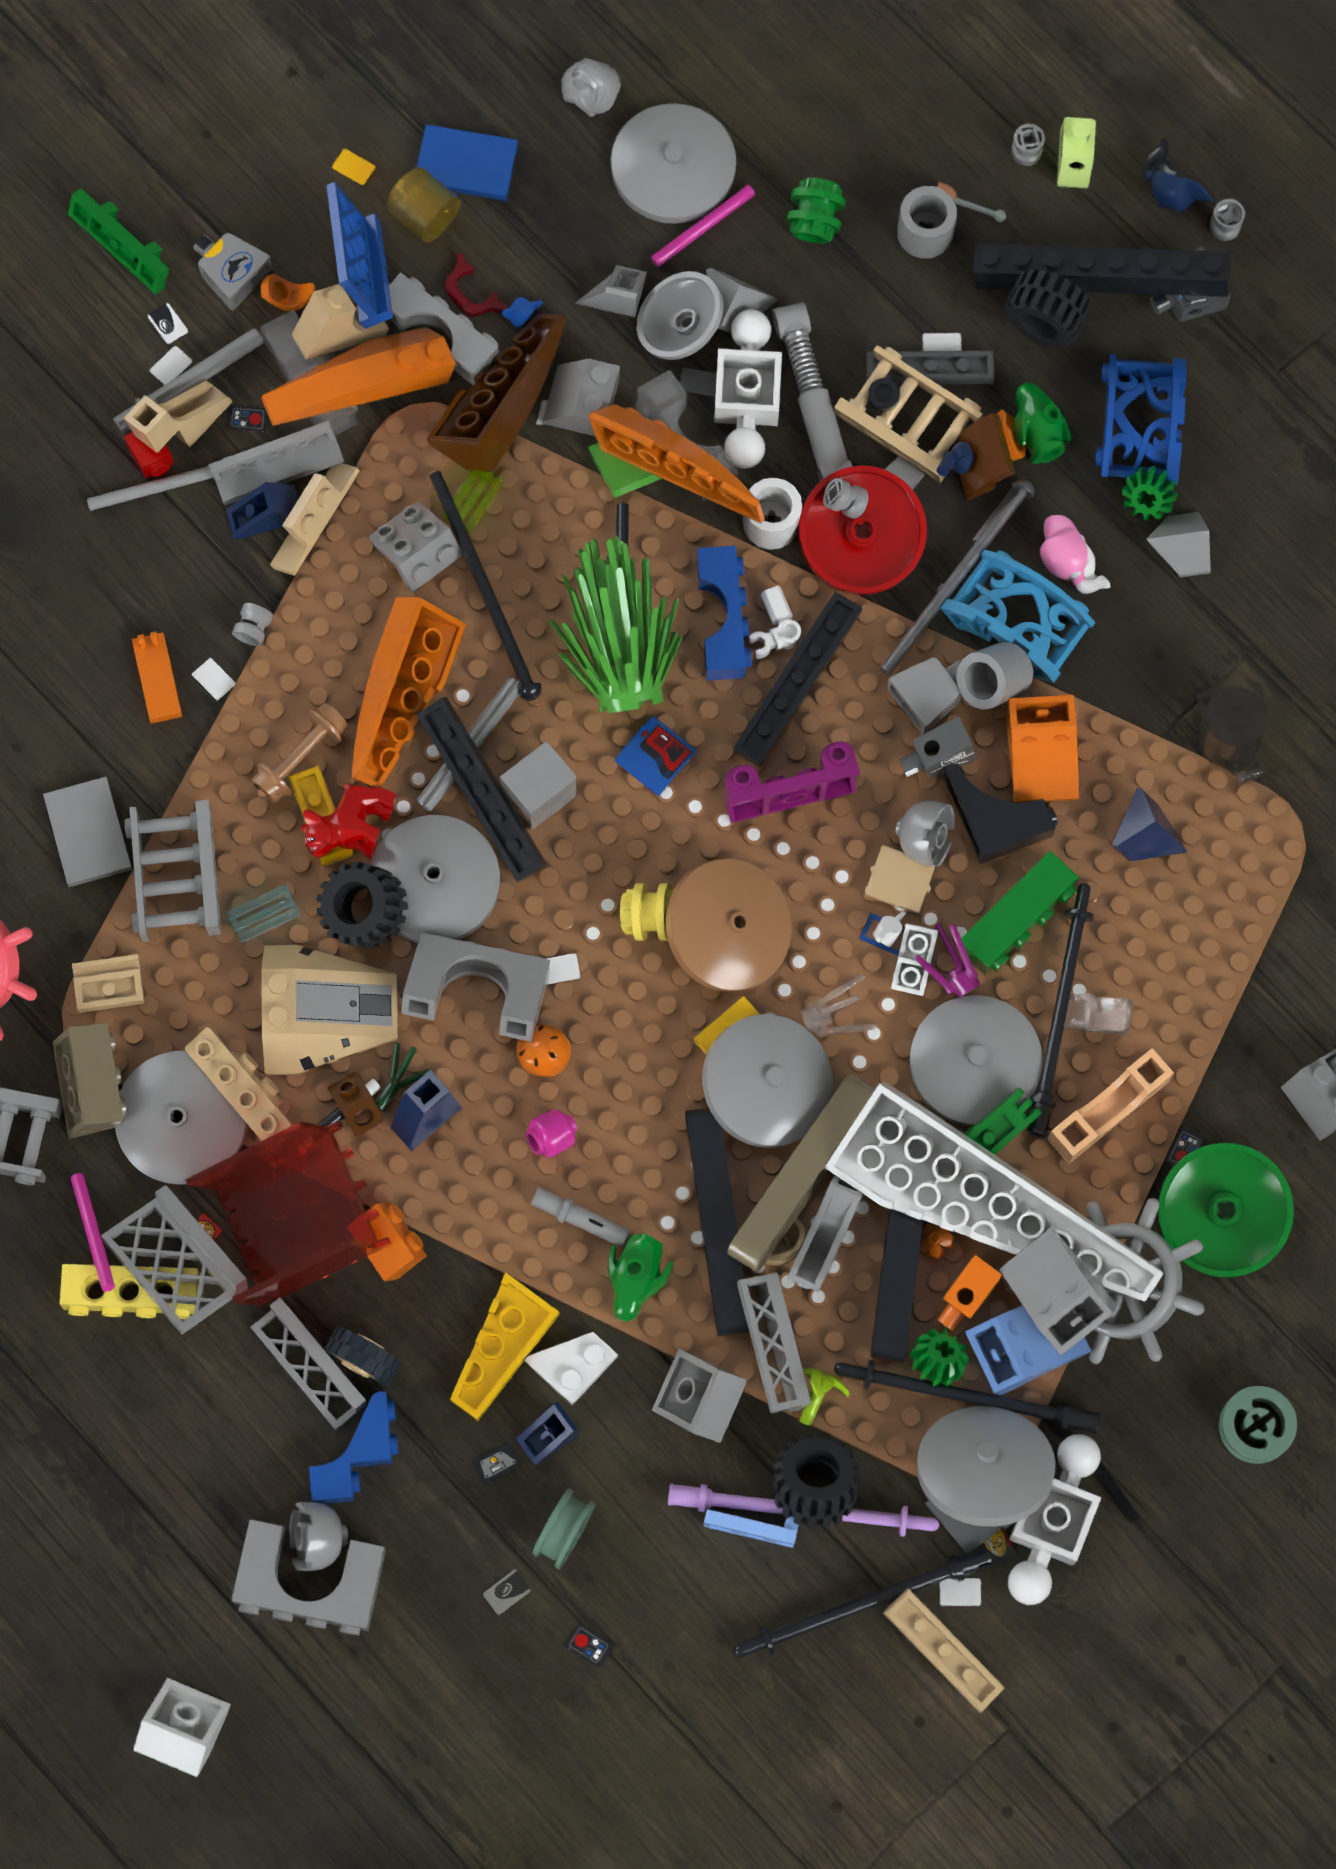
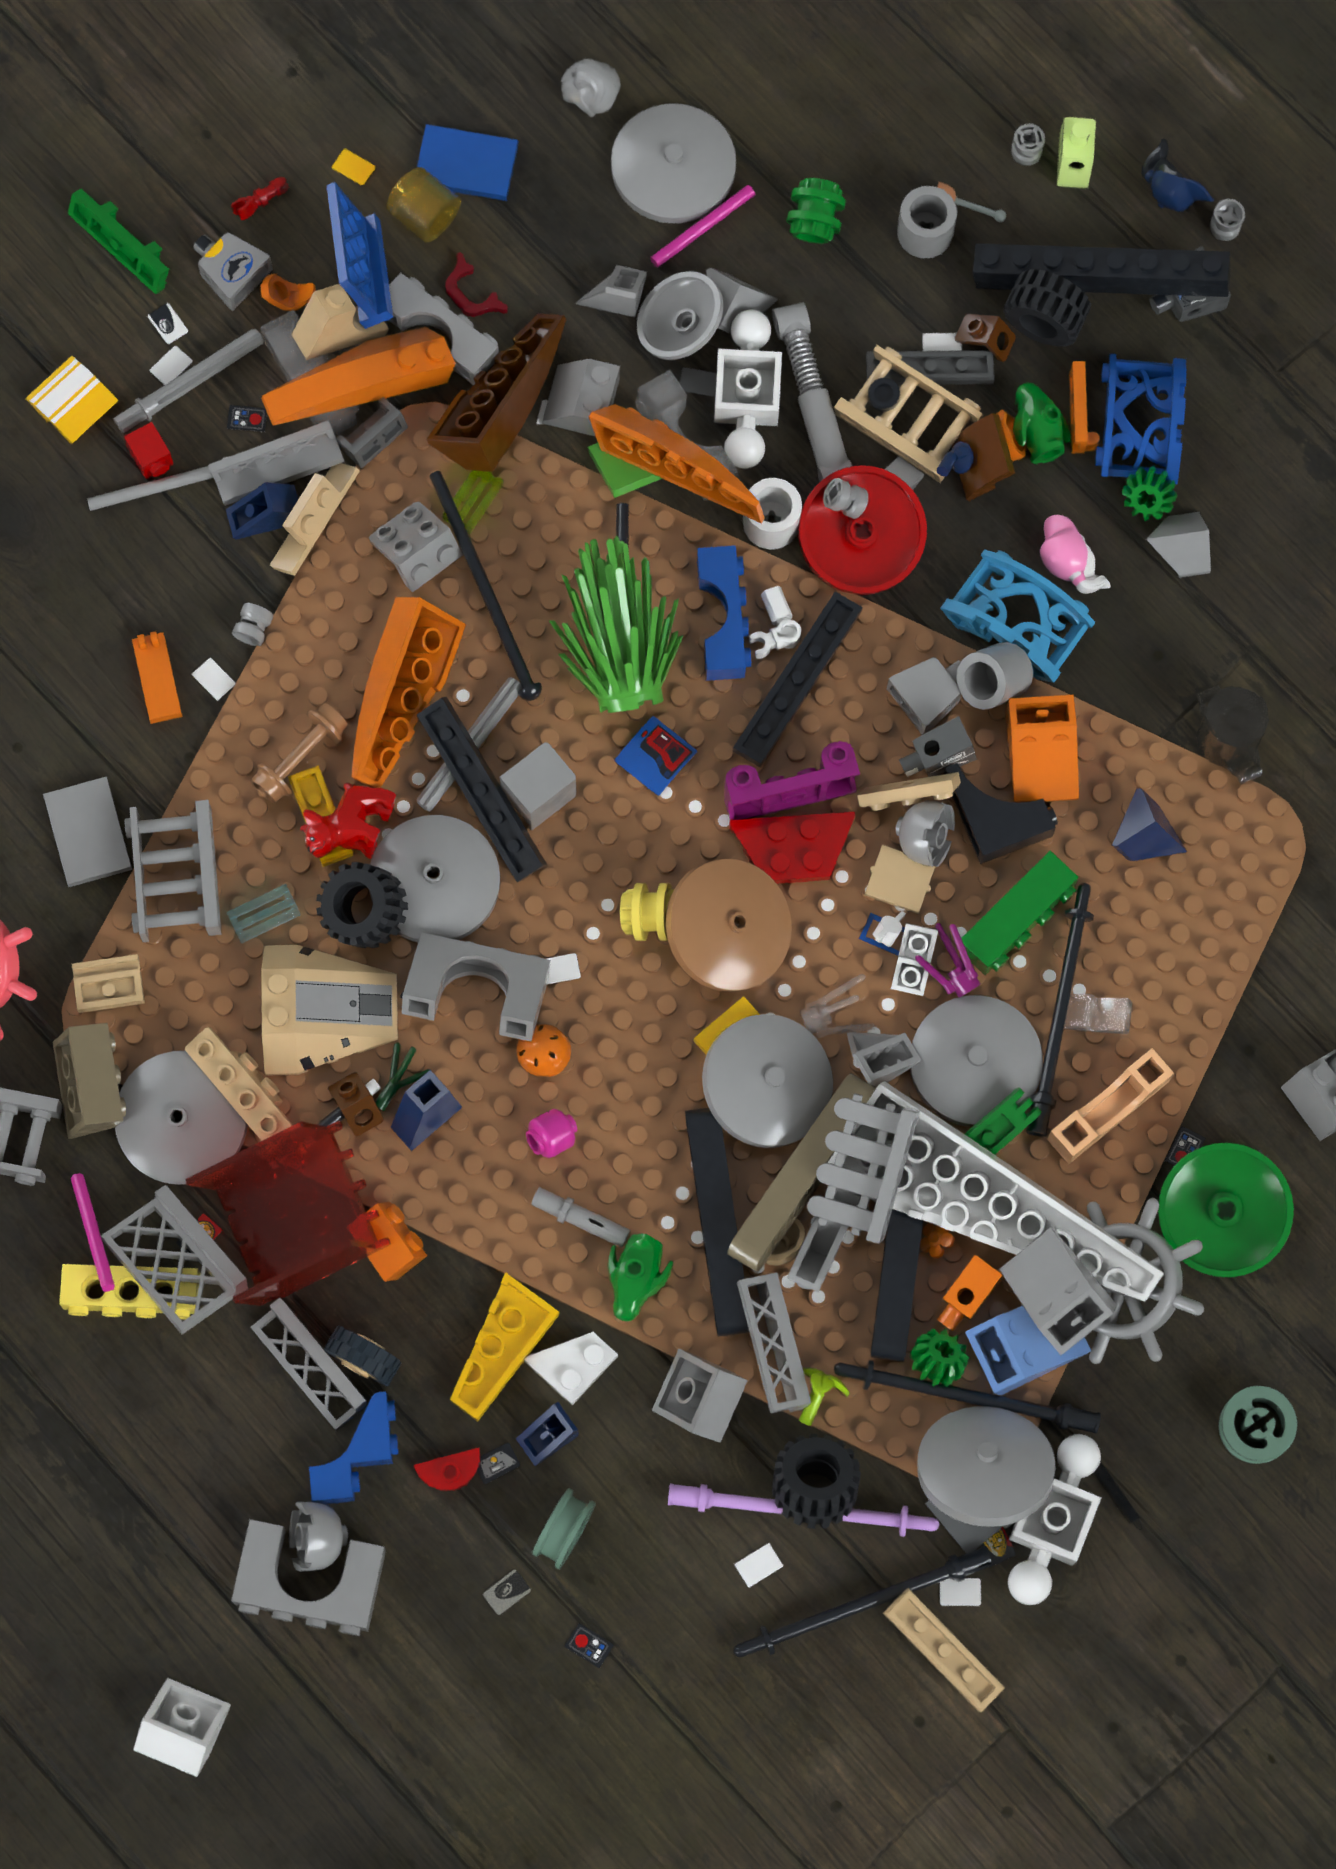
(71, 399): none -> yellow slope
(181, 417): tan arch -> none
(248, 205): none -> red piece
(373, 434): none -> dark grey hinge
(450, 1471): none -> red plate
(520, 311): blue piece -> none
(753, 1529): light blue hinge -> none
(758, 1565): none -> white sticker
(794, 846): none -> red wing
(867, 1184): none -> light grey fence
(882, 1055): none -> light grey slope
(909, 791): none -> tan tile
(985, 331): none -> reddish brown bracket
(1020, 489): flat silver bar -> none
(1080, 437): none -> orange hinge

